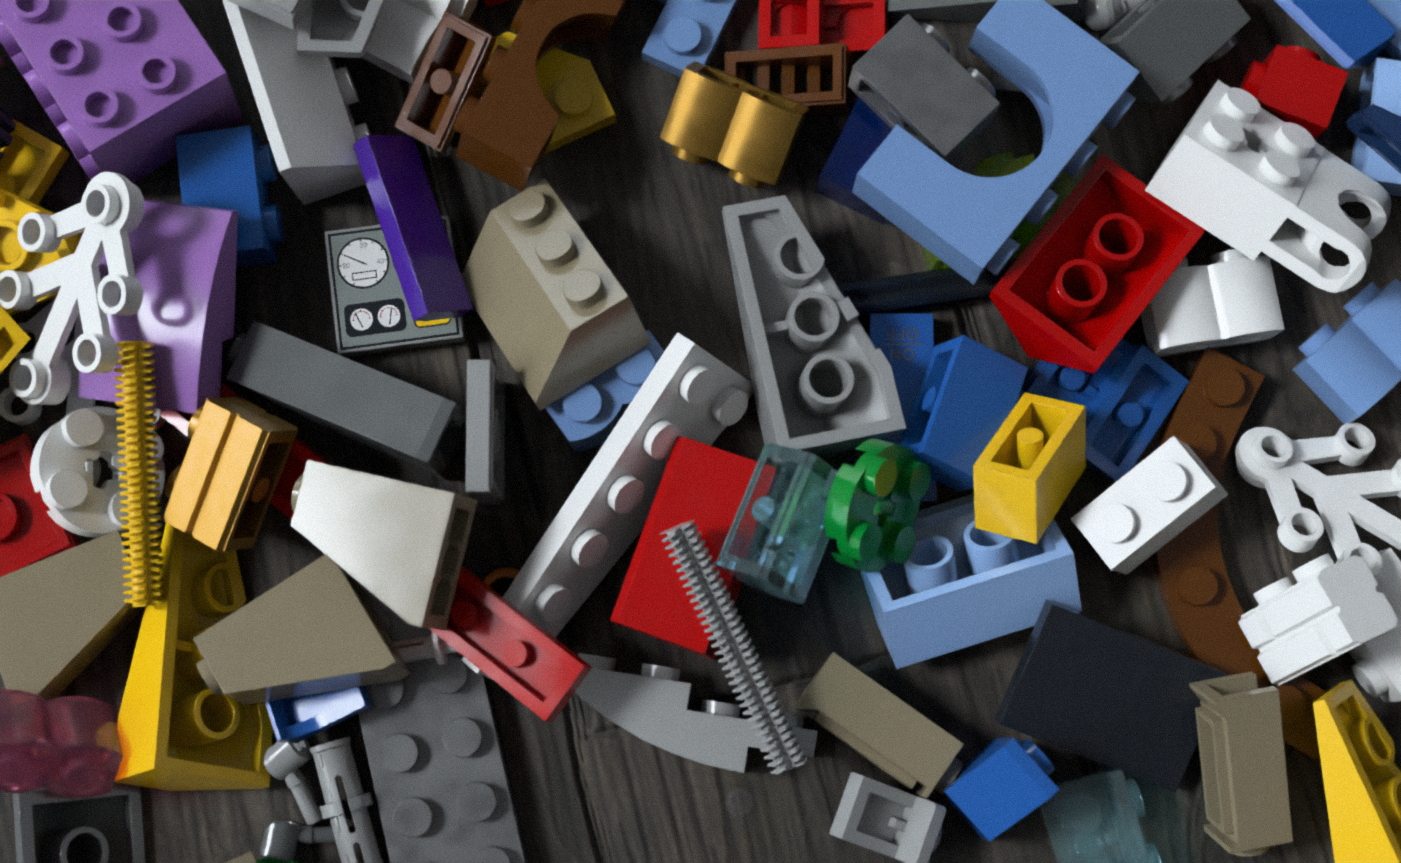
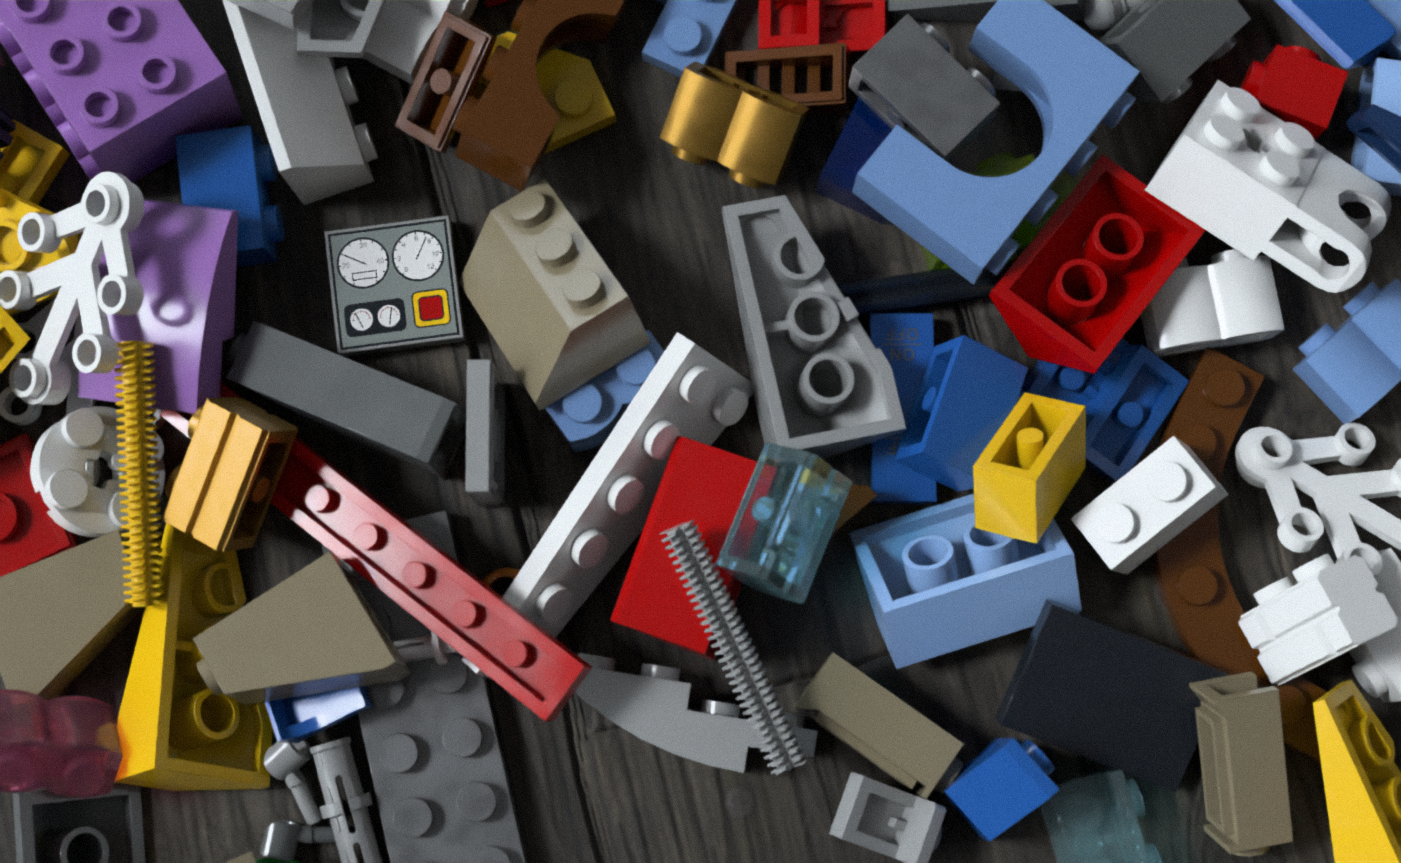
(388, 536): slope -> none
(412, 227): dark purple tile -> none
(876, 506): green plate -> none

